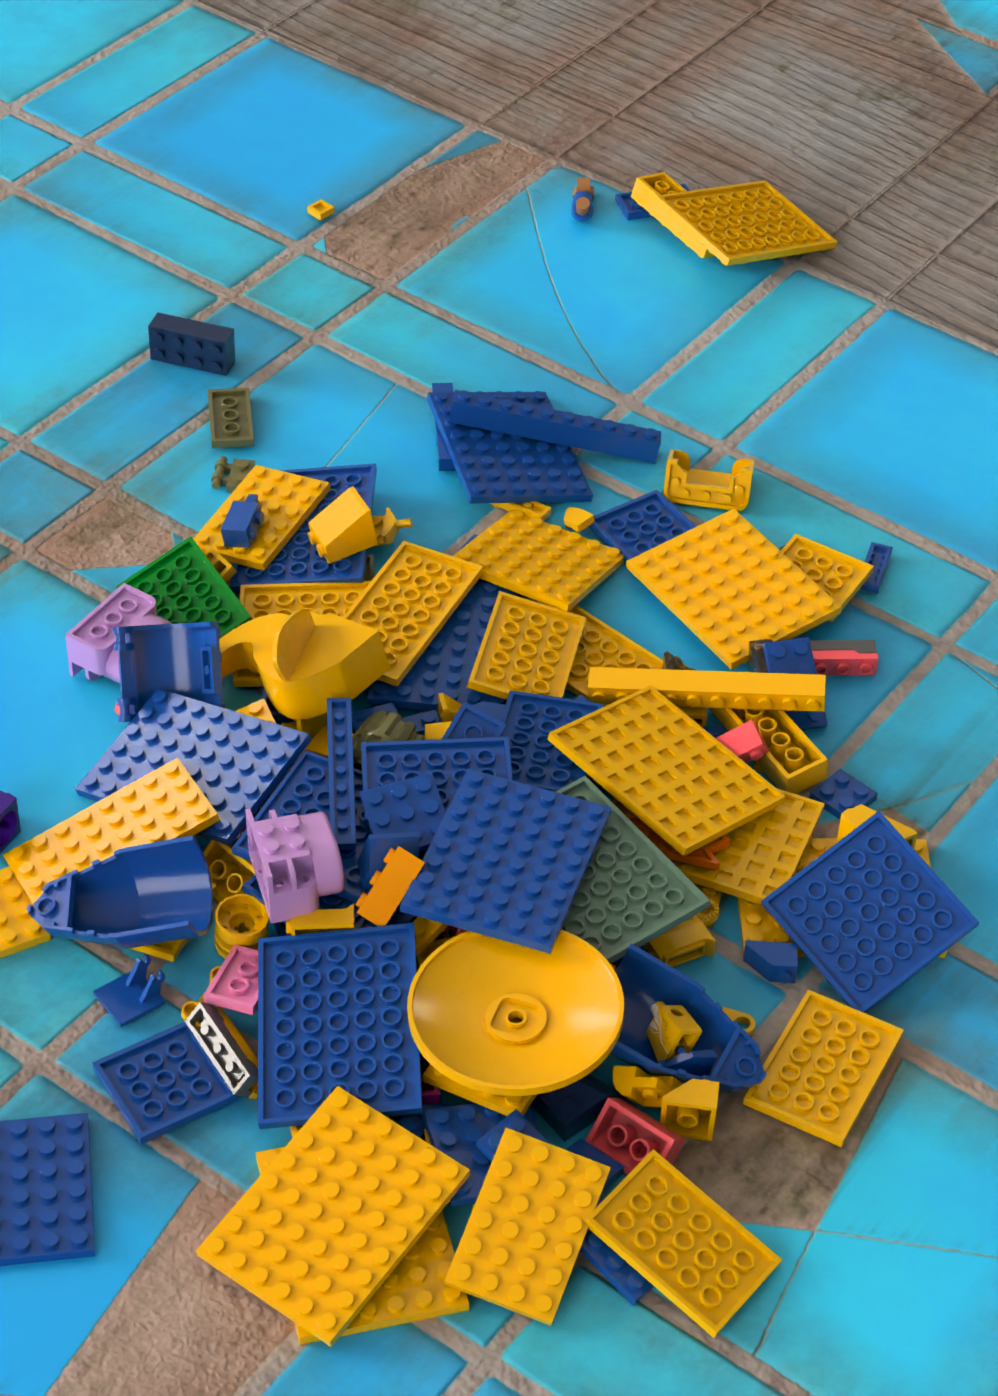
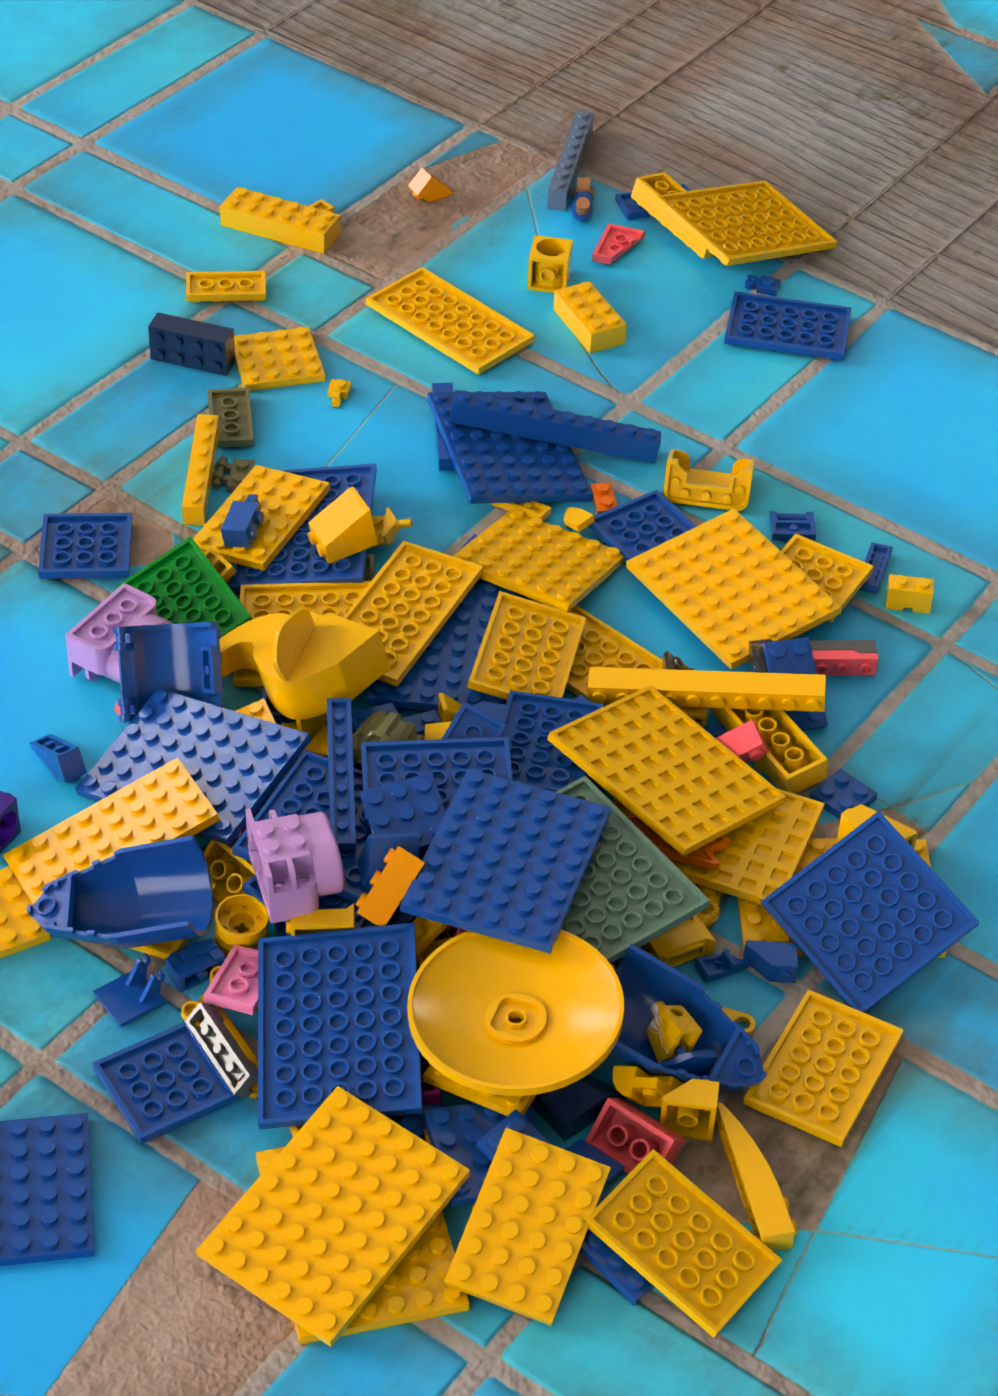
(60, 757): none -> blue slope
(85, 545): none -> blue plate
(193, 964): none -> blue brick
(200, 470): none -> yellow brick
(225, 286): none -> yellow plate
(278, 359): none -> yellow plate
(280, 220): none -> yellow brick
(339, 390): none -> yellow plate
(428, 187): none -> light orange slope
(450, 320): none -> yellow plate
(549, 264): none -> yellow brick
(570, 160): none -> sand blue brick
(590, 317): none -> yellow brick
(603, 497): none -> orange plate
(615, 242): none -> coral wing
(719, 966): none -> blue slope
(756, 1184): none -> yellow slope
(765, 285): none -> blue plate
(785, 526): none -> blue plate
(788, 325): none -> blue plate
(909, 593): none -> yellow brick

